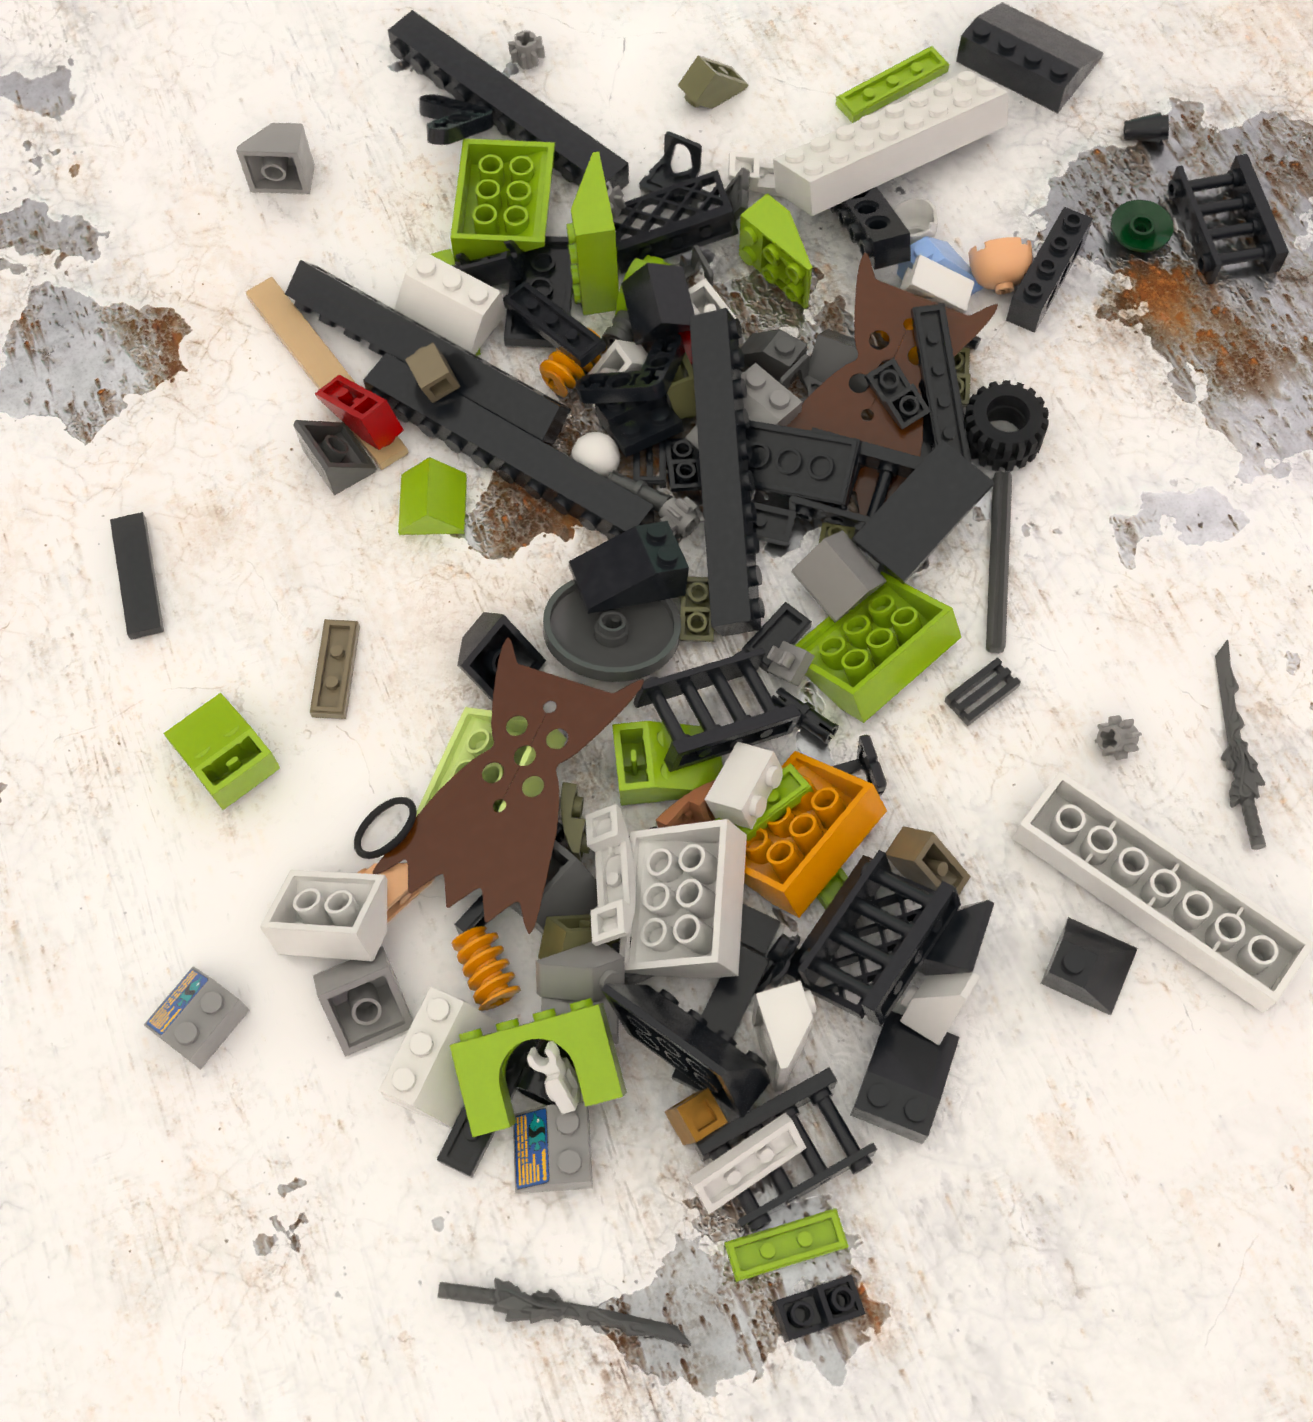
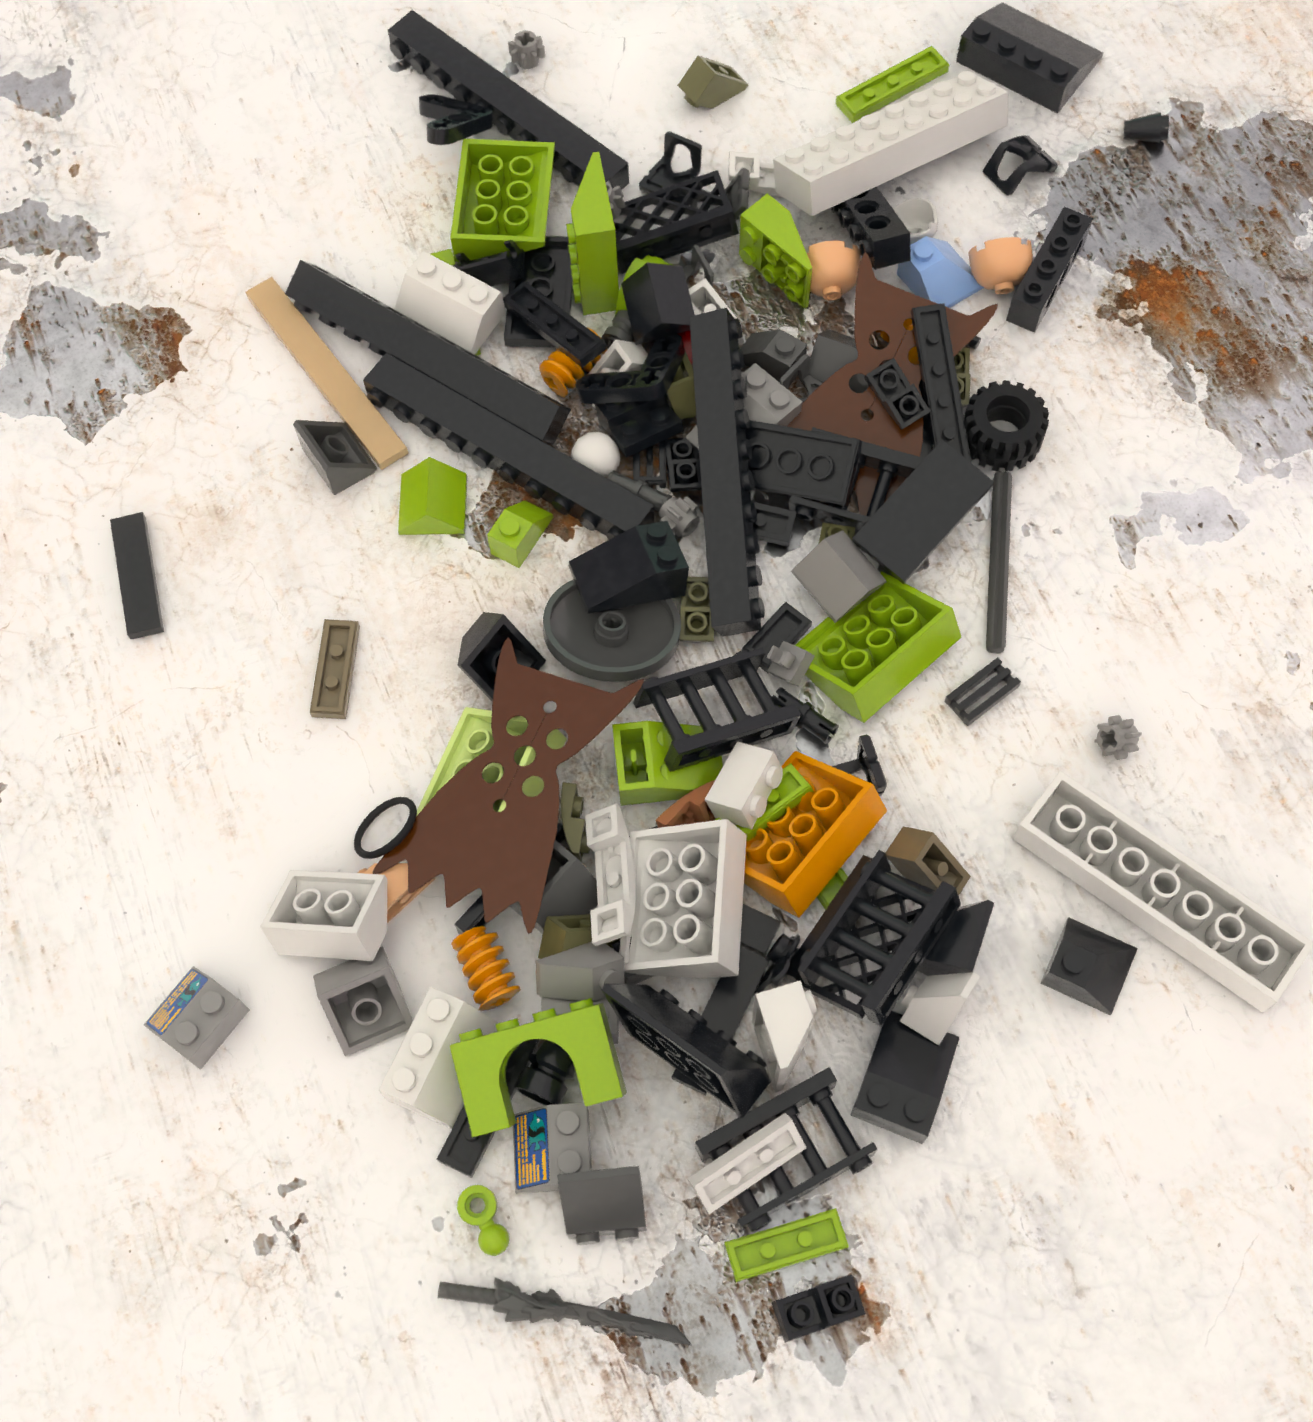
(222, 750): lime slope -> none
(277, 160): light grey slope -> none
(361, 411): red slope -> none
(432, 372): dark tan brick -> none
(493, 1237): none -> lime plate
(518, 532): none -> lime slope
(561, 1079): white plate -> none
(602, 1204): none -> dark grey slope
(696, 1117): pearl gold brick -> none
(833, 268): none -> light nougat cylinder
(938, 284): white hinge -> none
(1033, 158): none -> black piece
(1141, 225): dark green dish -> none
(1247, 777): dark grey sword -> none
(1249, 201): black fence -> none

